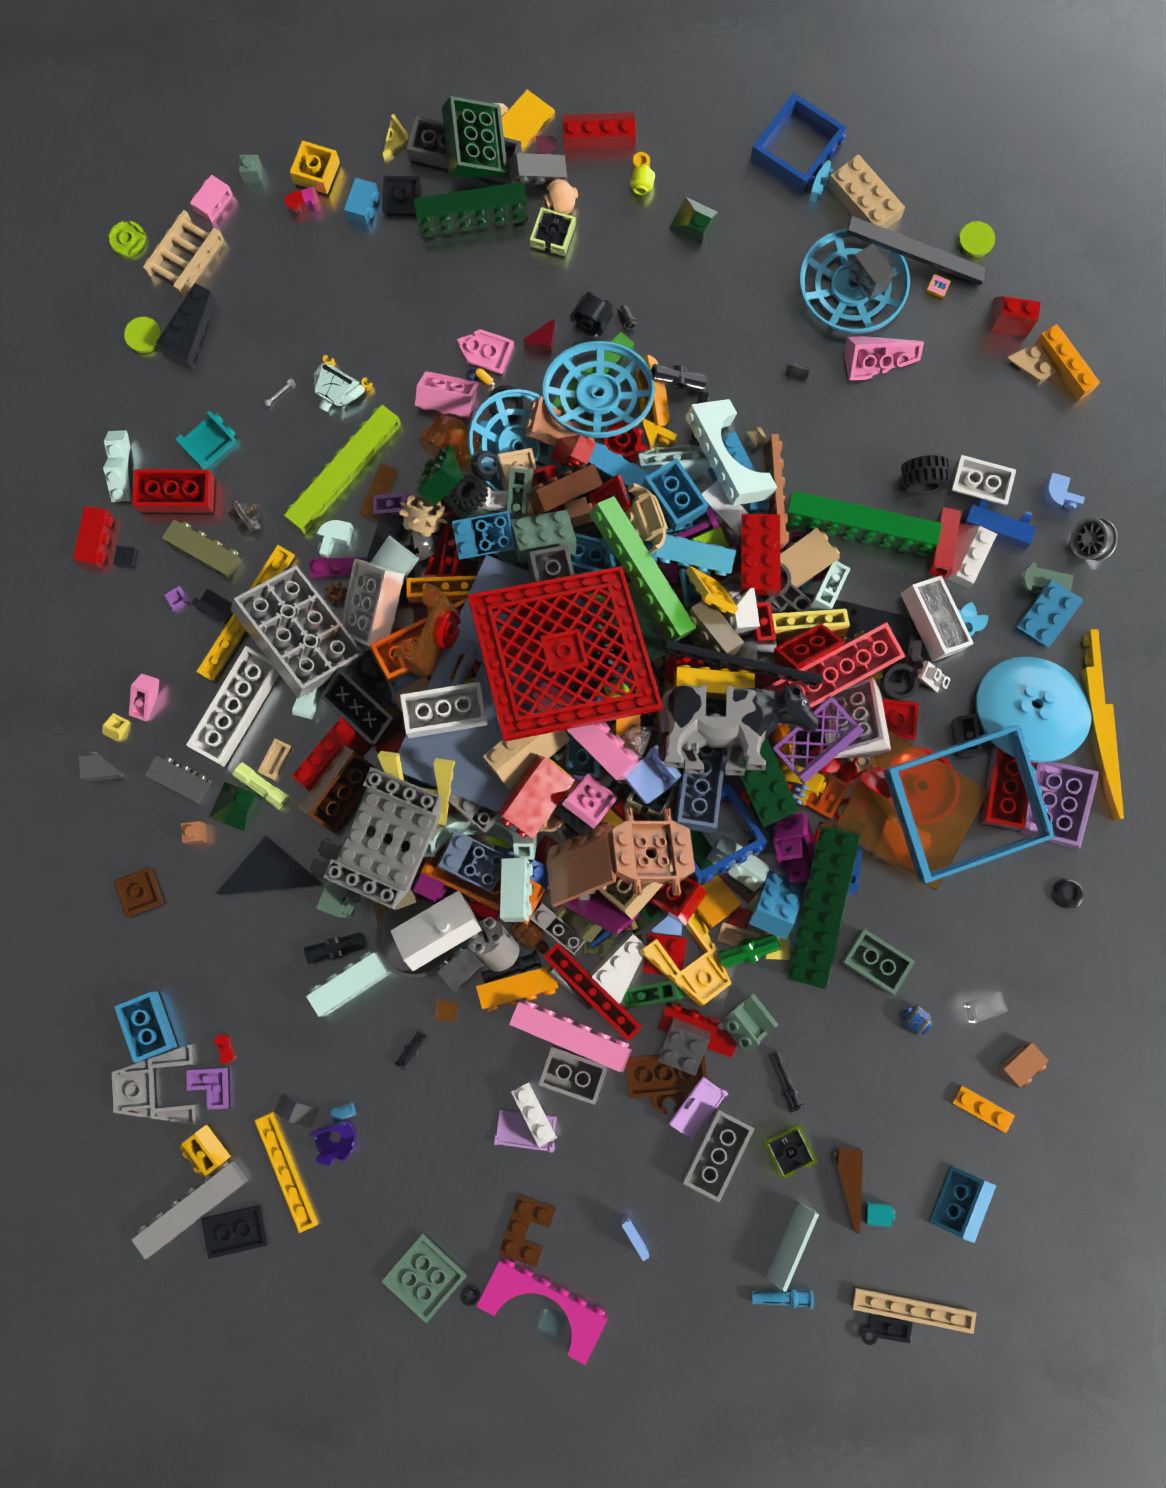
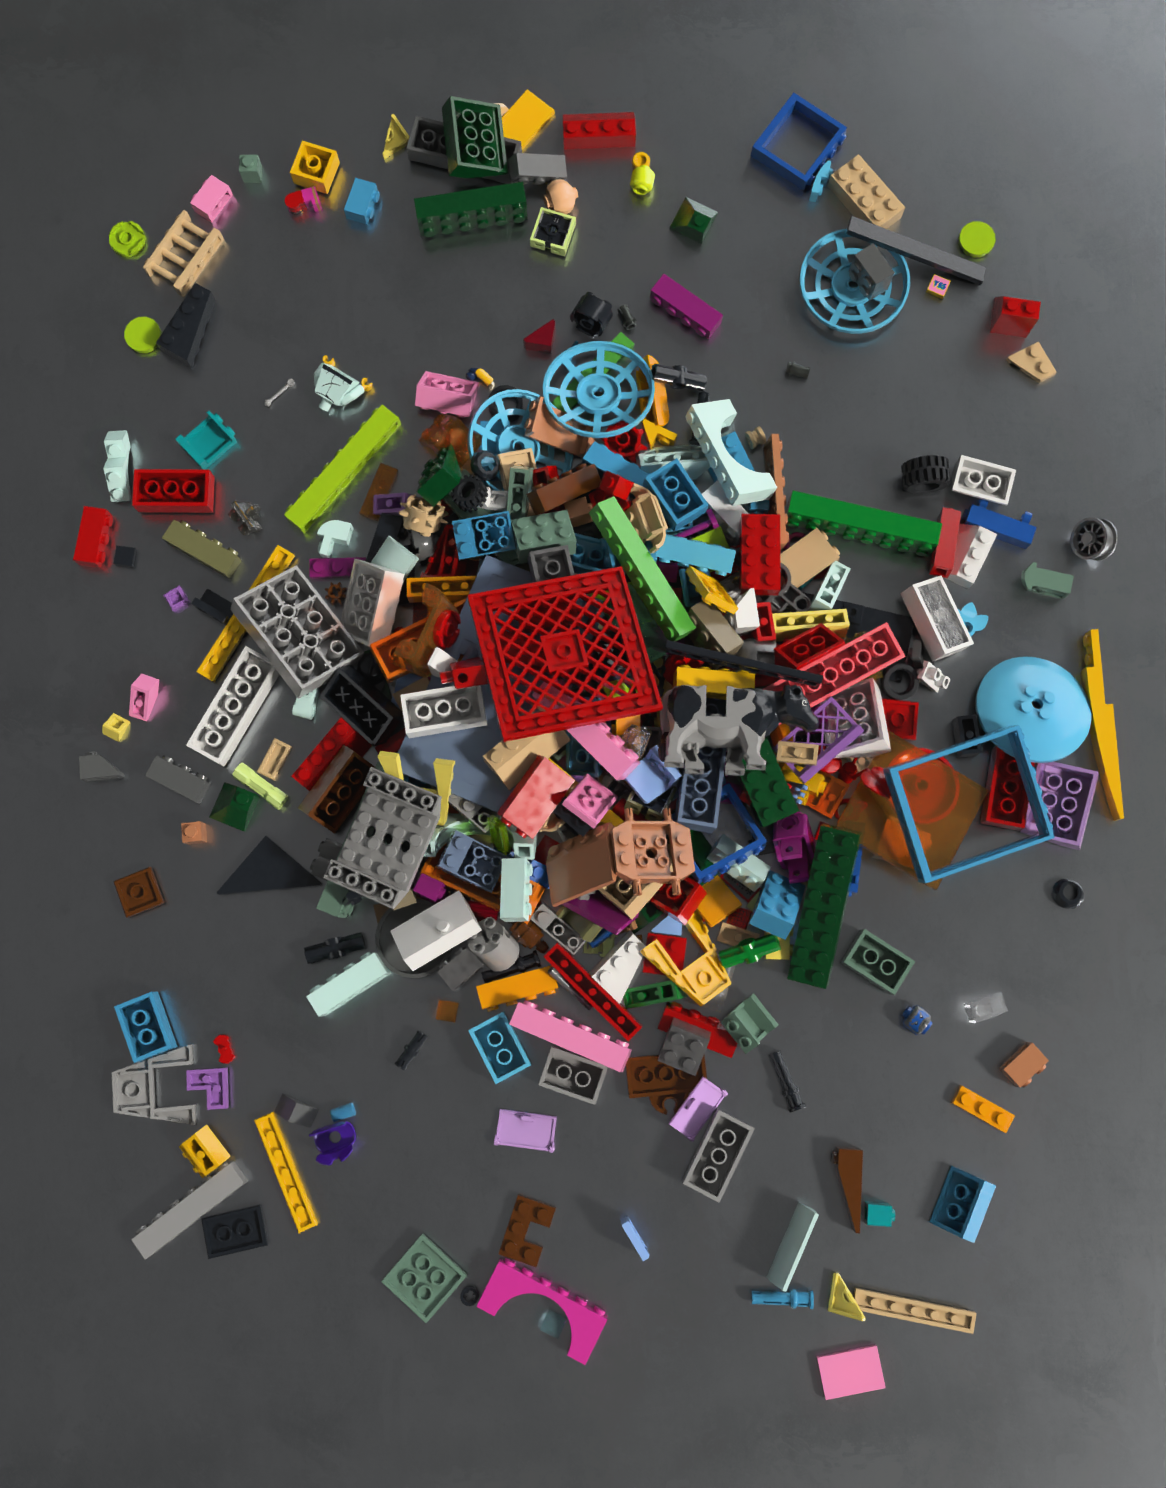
(400, 194): black plate -> none
(440, 662): none -> white slope
(473, 674): none -> red torso
(486, 350): bright pink tile -> none
(499, 835): none -> clear neon green tile
(500, 1047): none -> medium azure brick
(534, 1115): white arch -> none
(545, 144): clear pink tile -> none
(572, 451): red brick -> none
(615, 485): none -> red slope
(685, 306): none -> magenta brick
(790, 1151): piece -> none
(797, 753): none -> tan plate
(842, 1301): none -> light yellow tile
(850, 1372): none -> bright pink tile
(877, 355): bright pink wedge -> none
(888, 1329): black hinge -> none
(1049, 613): dark azure plate -> none
(1057, 496): light blue brick -> none
(1068, 362): light orange brick -> none

